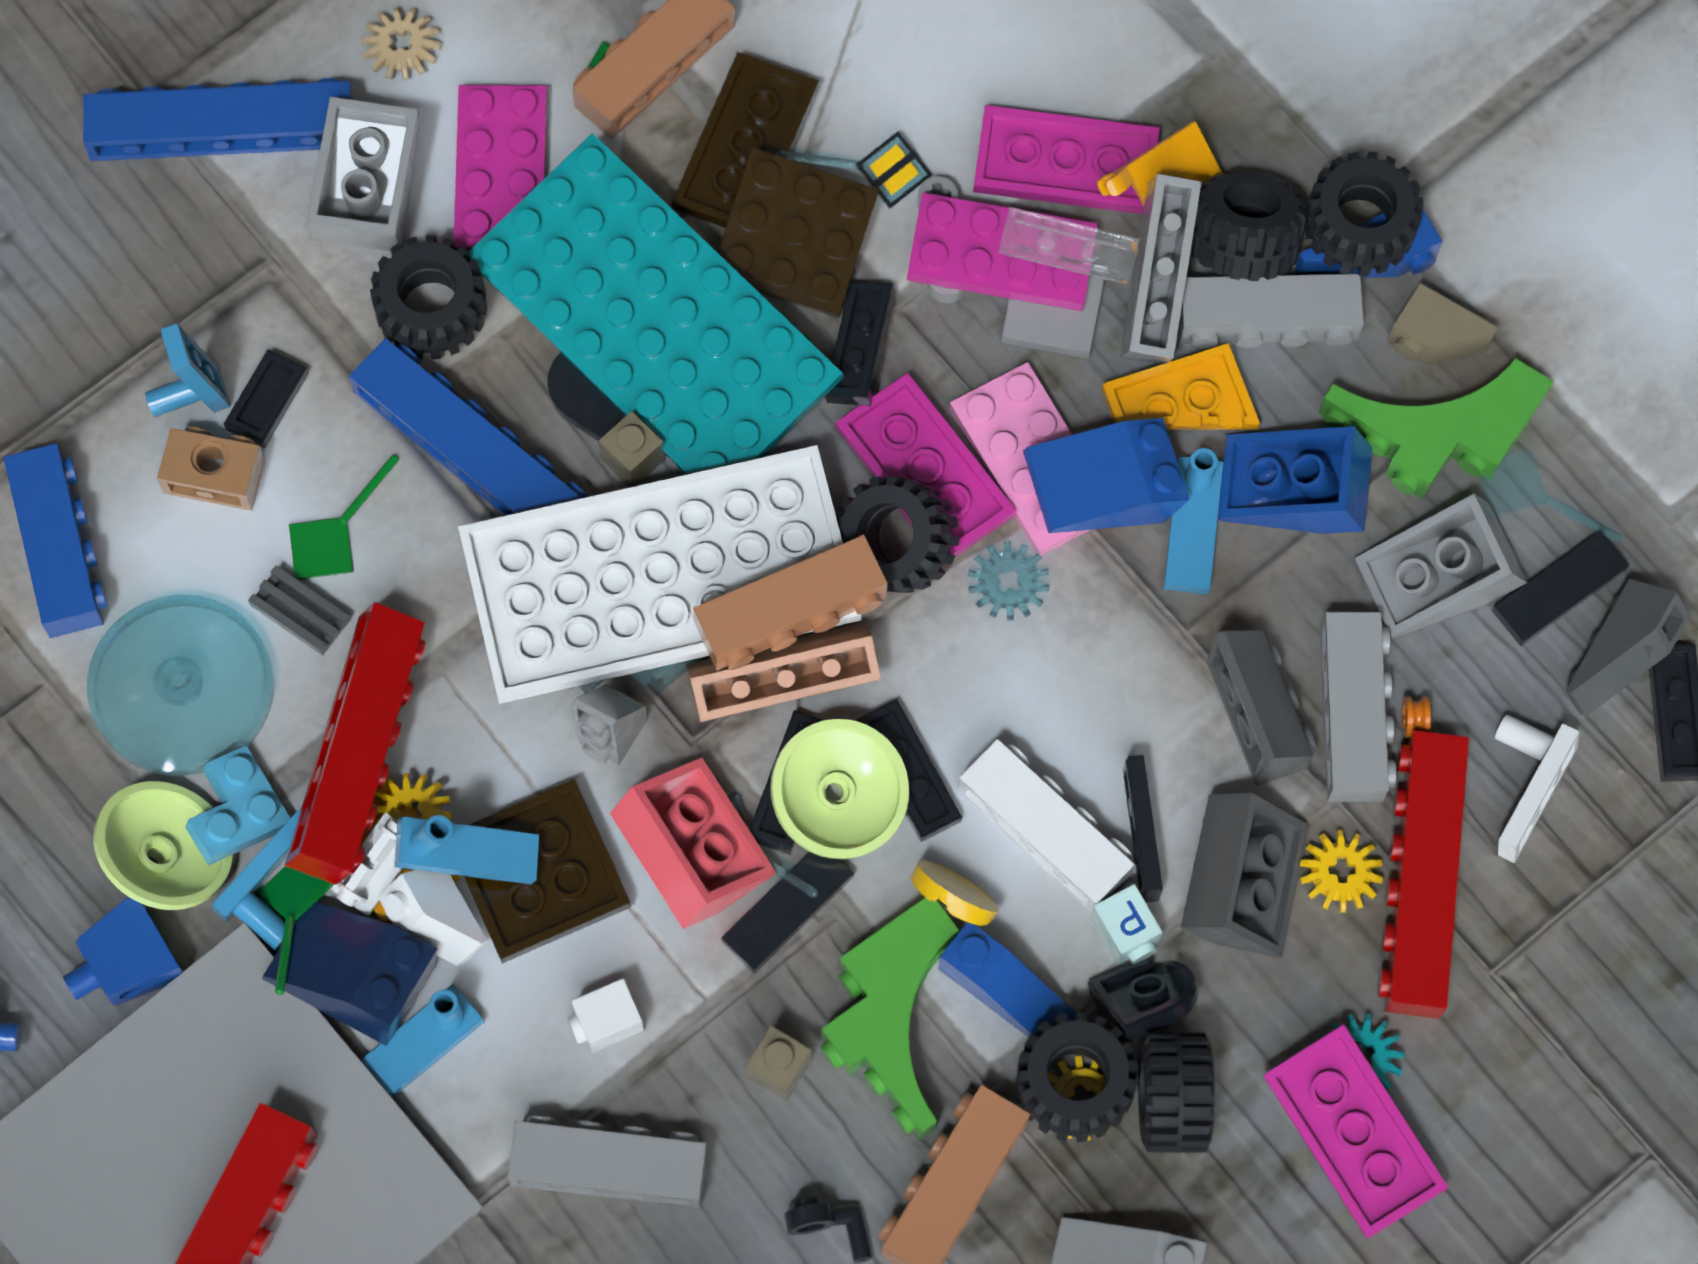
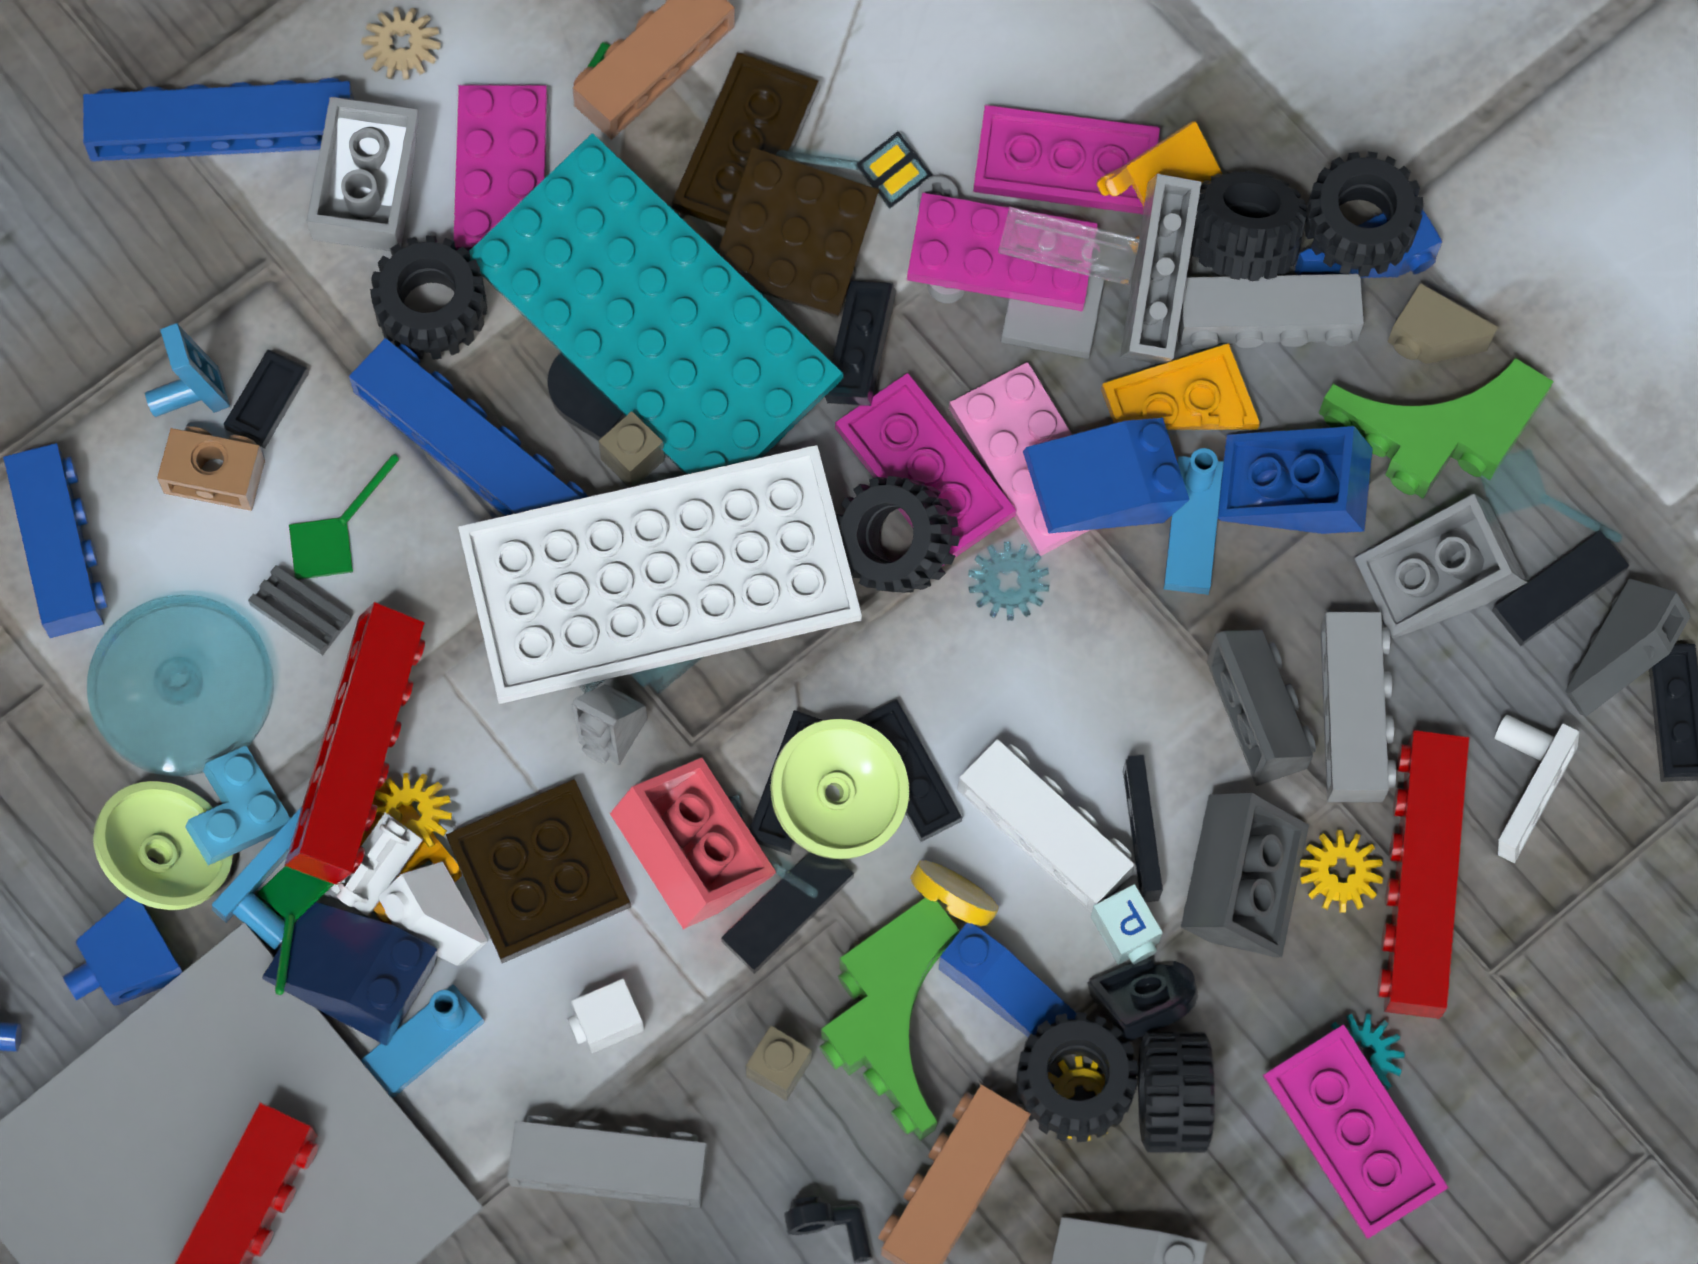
(466, 850): dark azure piece -> none
(790, 604): nougat brick -> none
(802, 670): nougat brick -> none
(1415, 715): orange bush -> none

